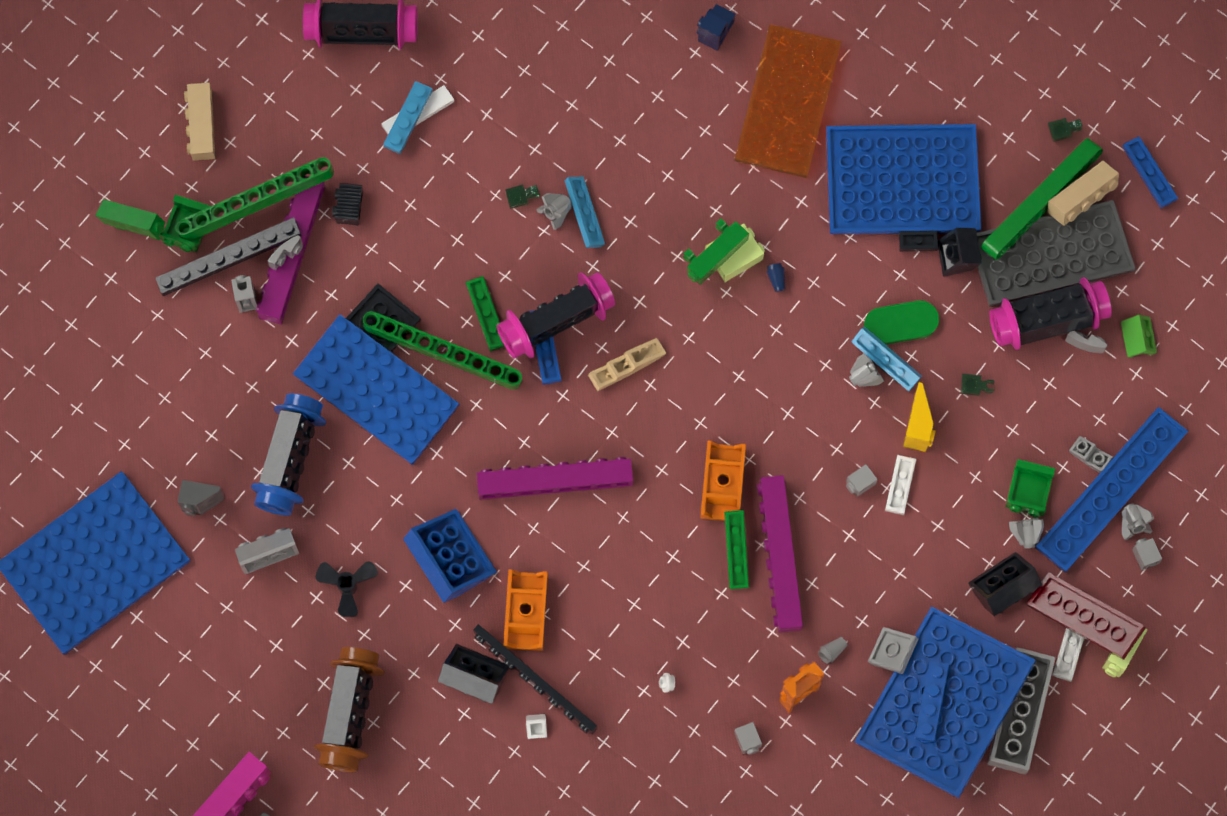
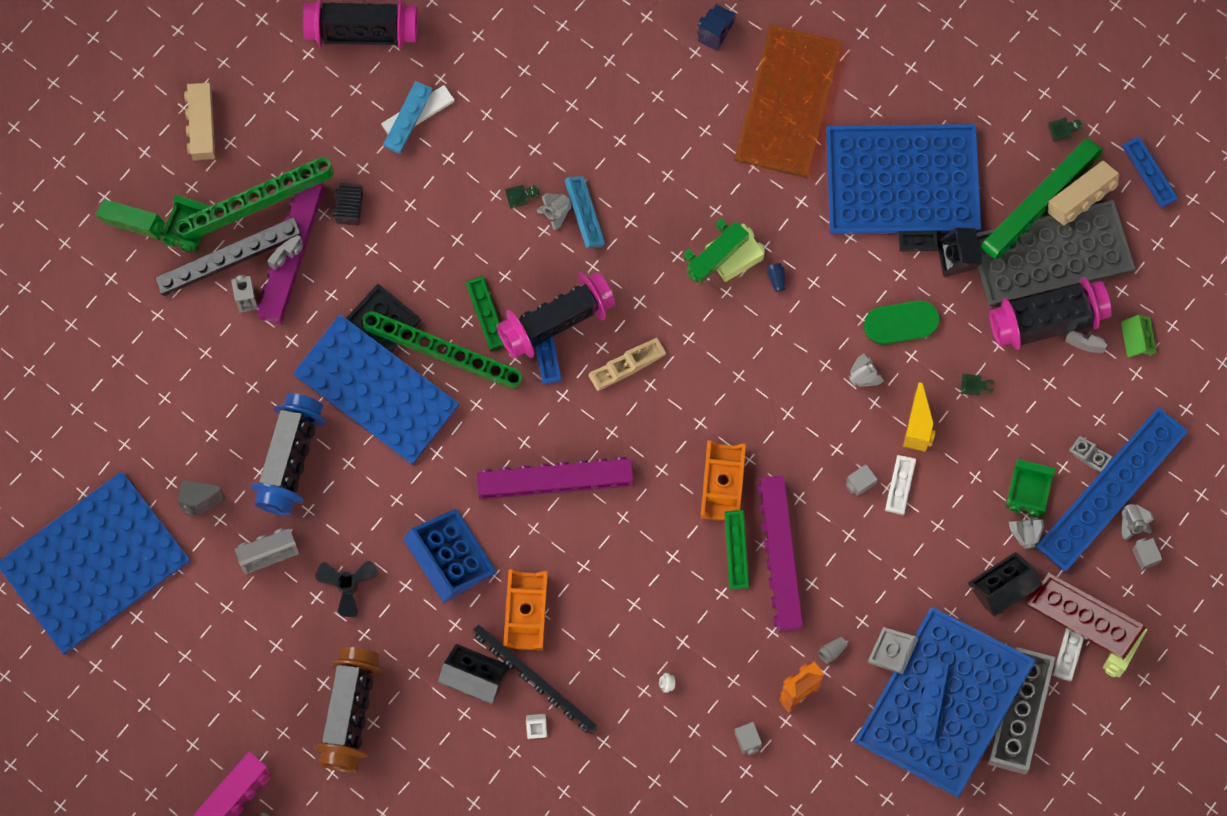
(886, 358): dark azure plate -> none

